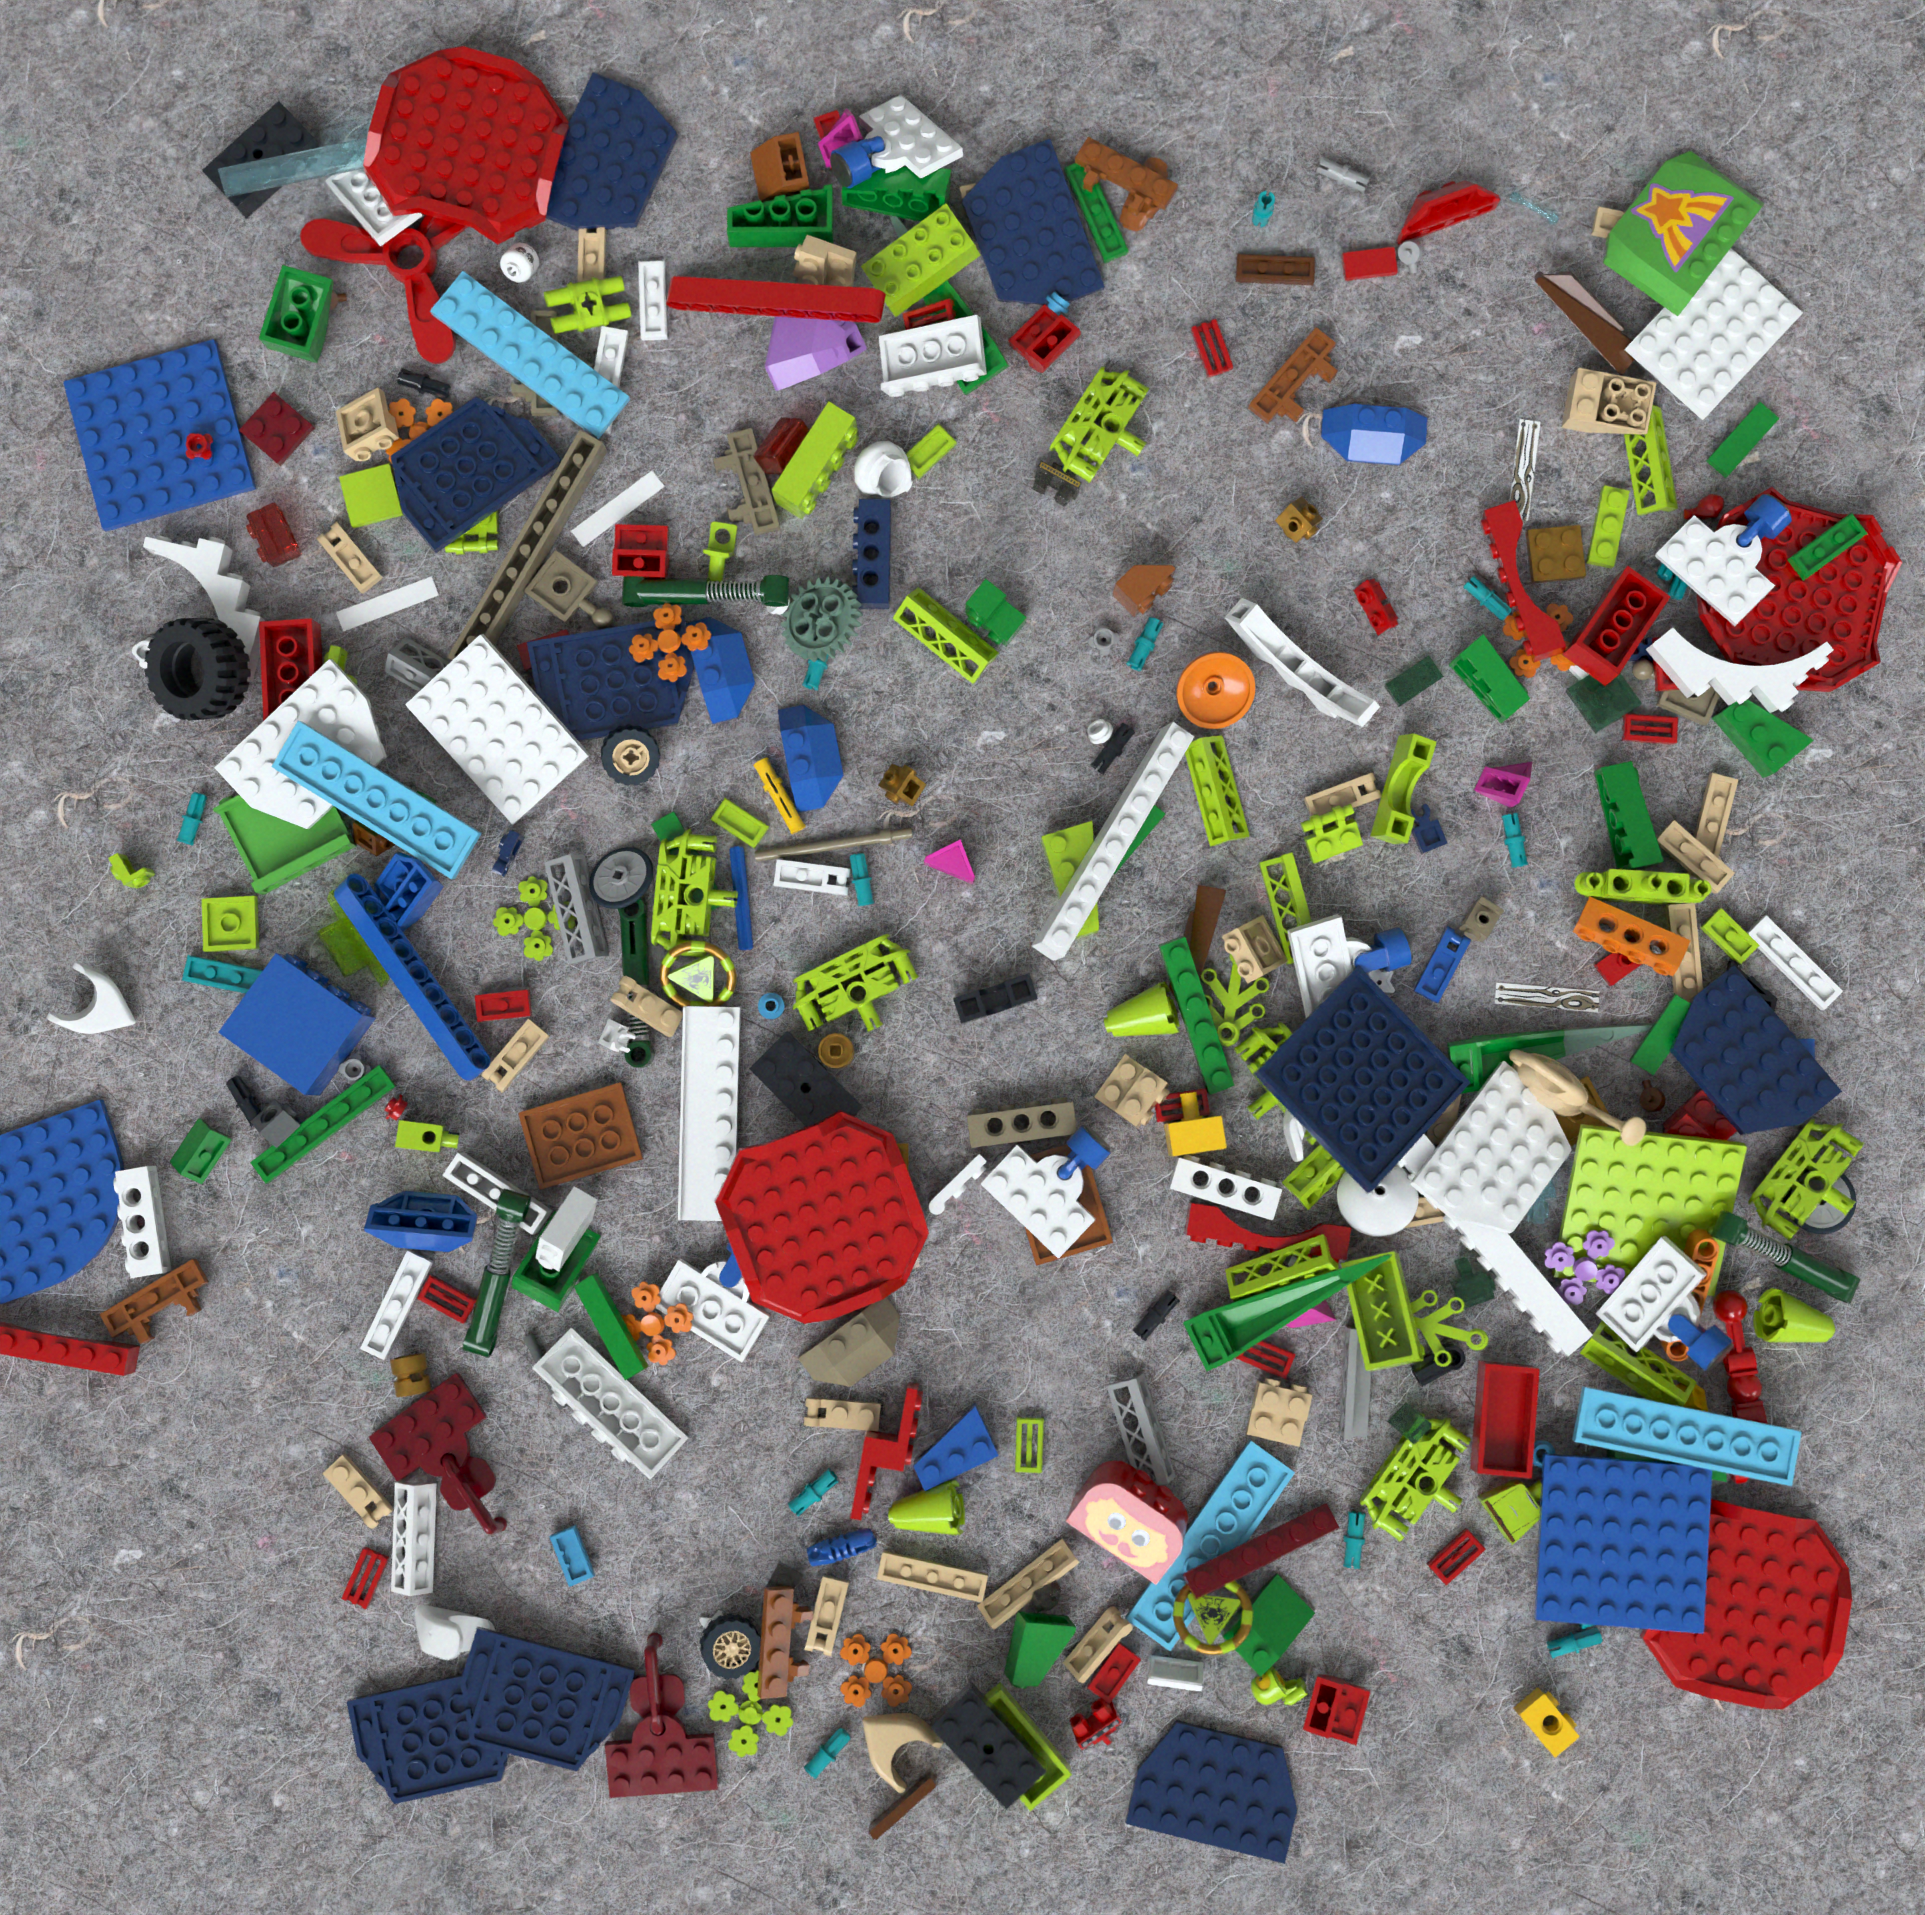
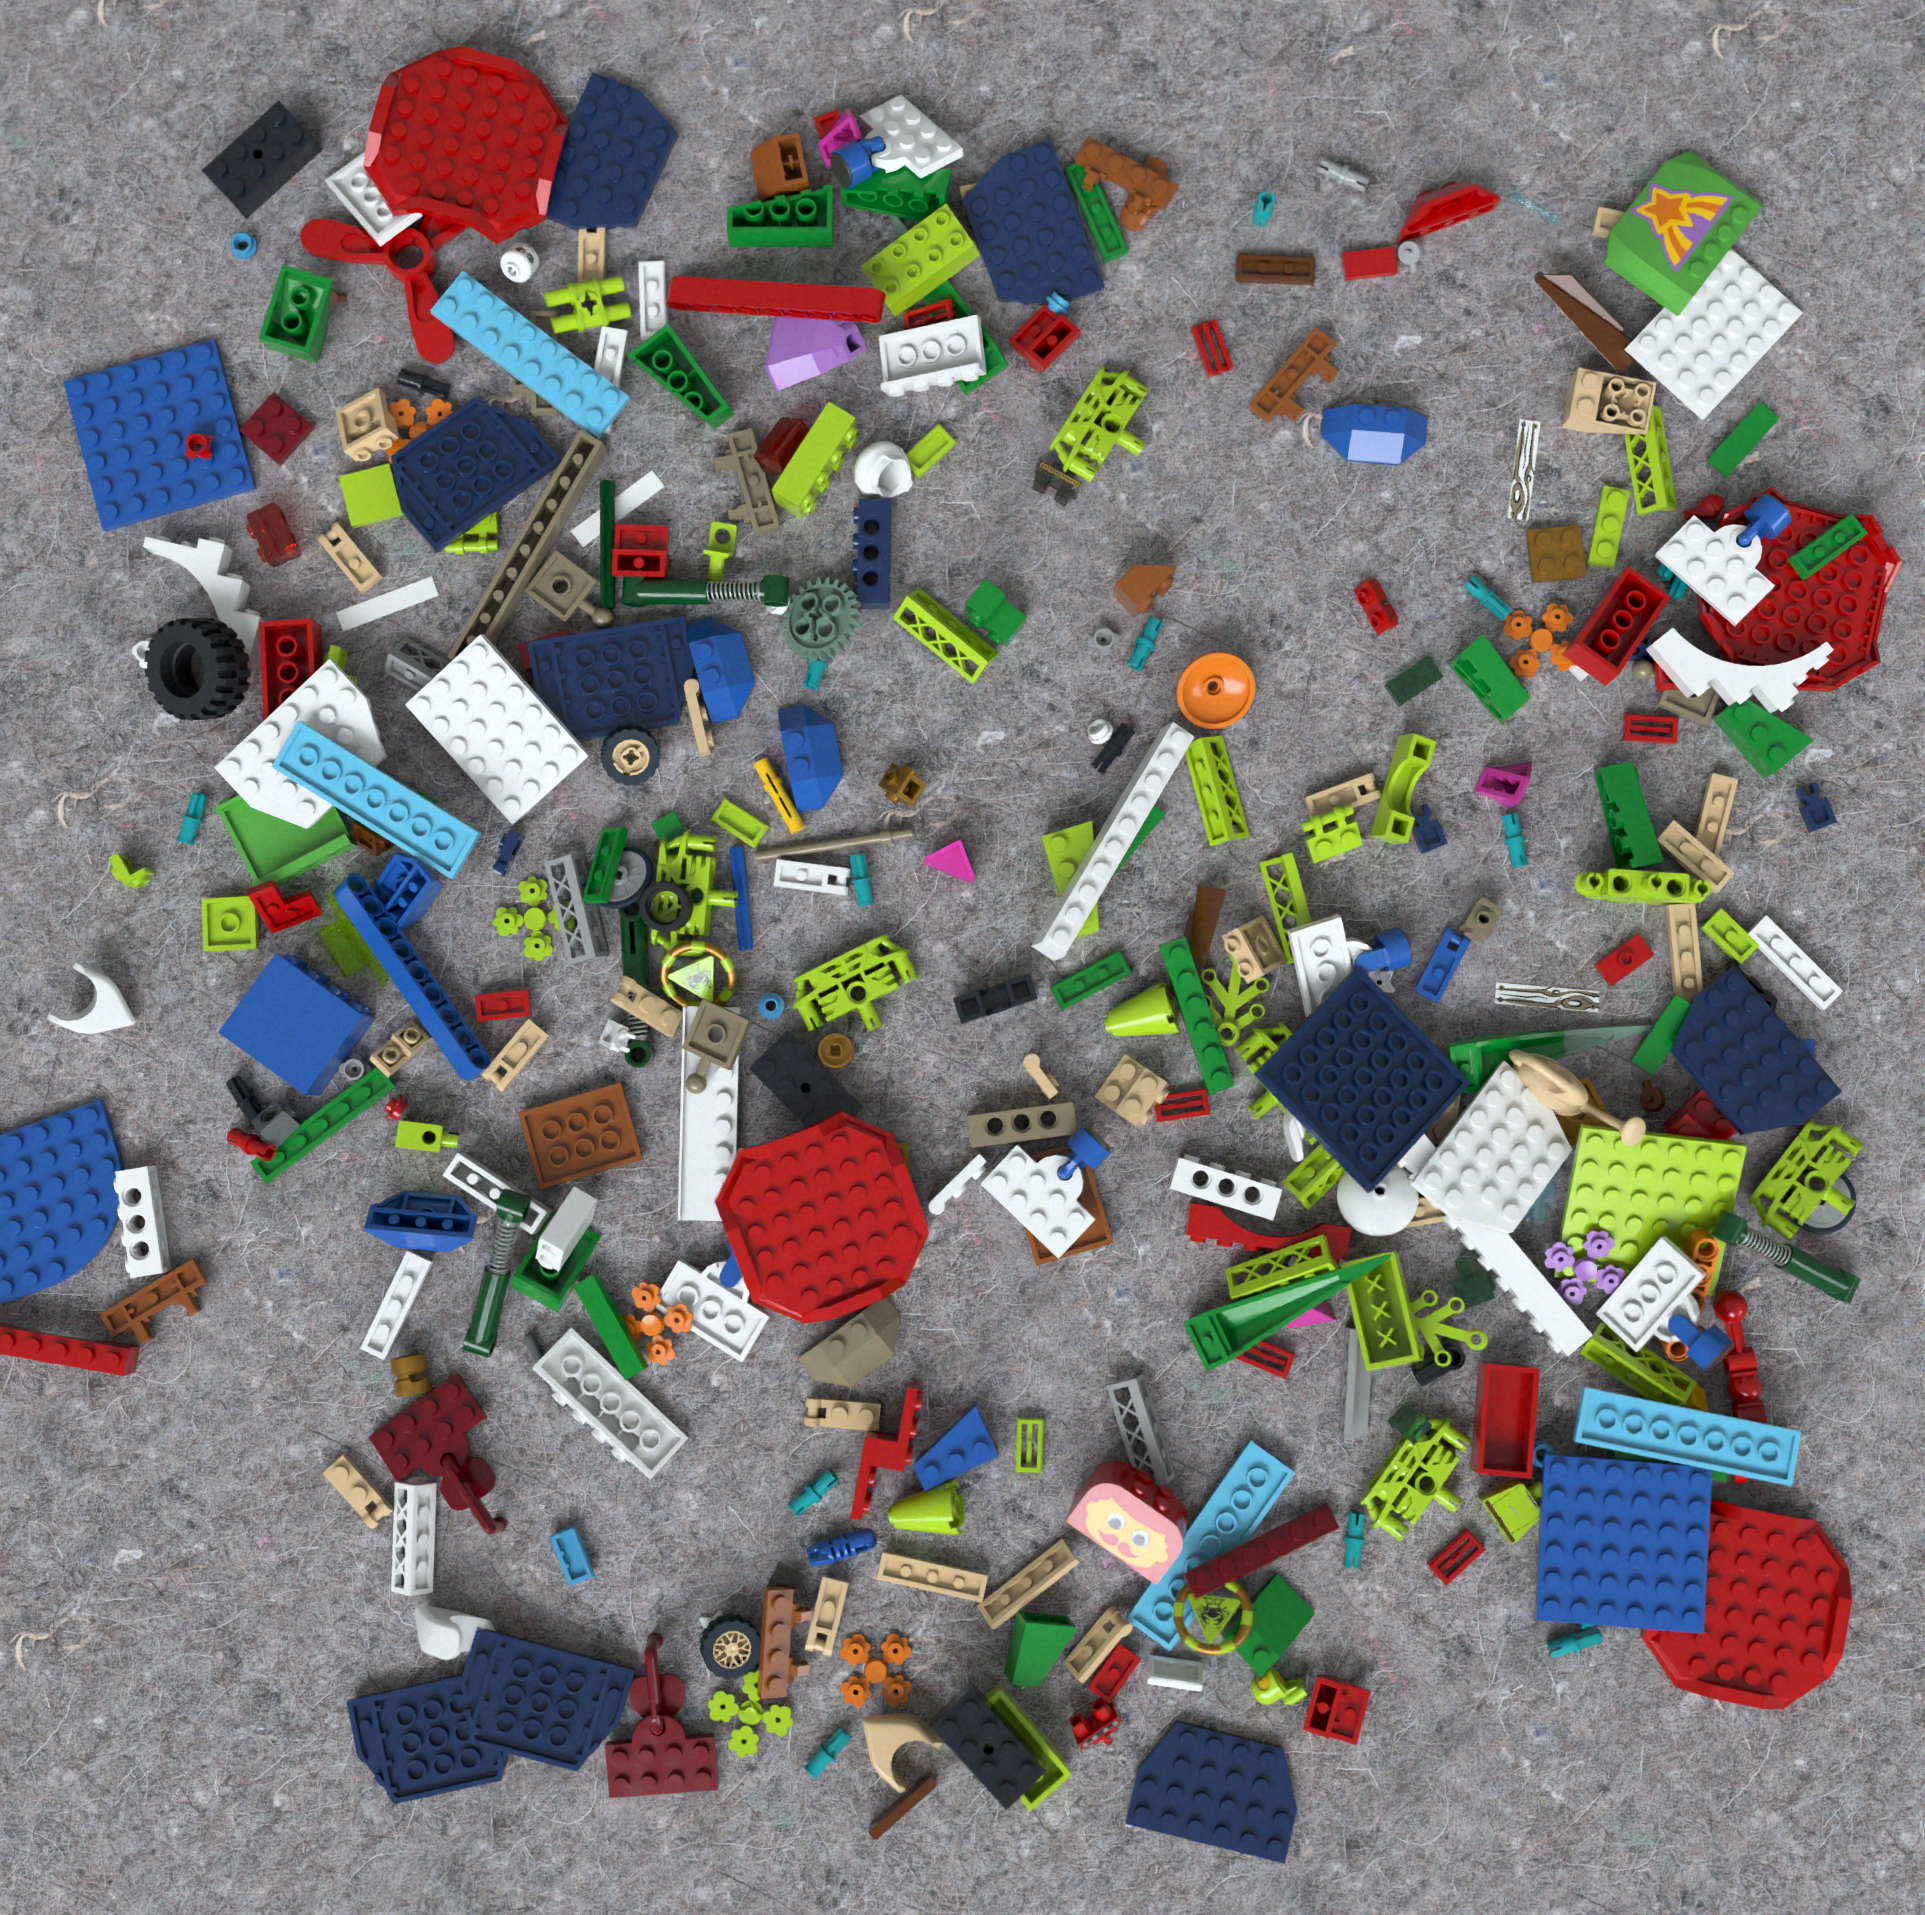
(199, 1151): green panel -> none
(219, 974): teal tile -> none
(240, 239): none -> dark azure plate
(251, 1144): none -> red pin
(281, 912): none -> red plate
(293, 167): clear light blue plate -> none
(355, 1599): red tile -> none
(399, 1048): none -> tan slope
(457, 1292): red tile -> none
(605, 865): none -> green tile
(607, 543): none -> dark green axle
(646, 900): none -> black tyre
(669, 641): orange plant -> none
(676, 369): none -> green wedge
(698, 715): none -> tan plate
(701, 1043): none -> dark tan plate
(824, 263): tan plate -> none
(1045, 1082): none -> tan plate
(1046, 1597): clear smoke plate -> none
(1090, 980): none -> green tile
(1156, 1315): black pin -> none
(1194, 1132): yellow brick -> none
(1279, 1412): tan plate -> none
(1296, 667): white arch -> none
(1299, 520): pearl gold brick -> none
(1540, 631): red arch -> none
(1555, 1736): yellow brick -> none
(1603, 704): clear green plate -> none
(1645, 933): orange brick -> none
(1790, 1320): lime cone -> none
(1816, 812): none -> dark blue plate

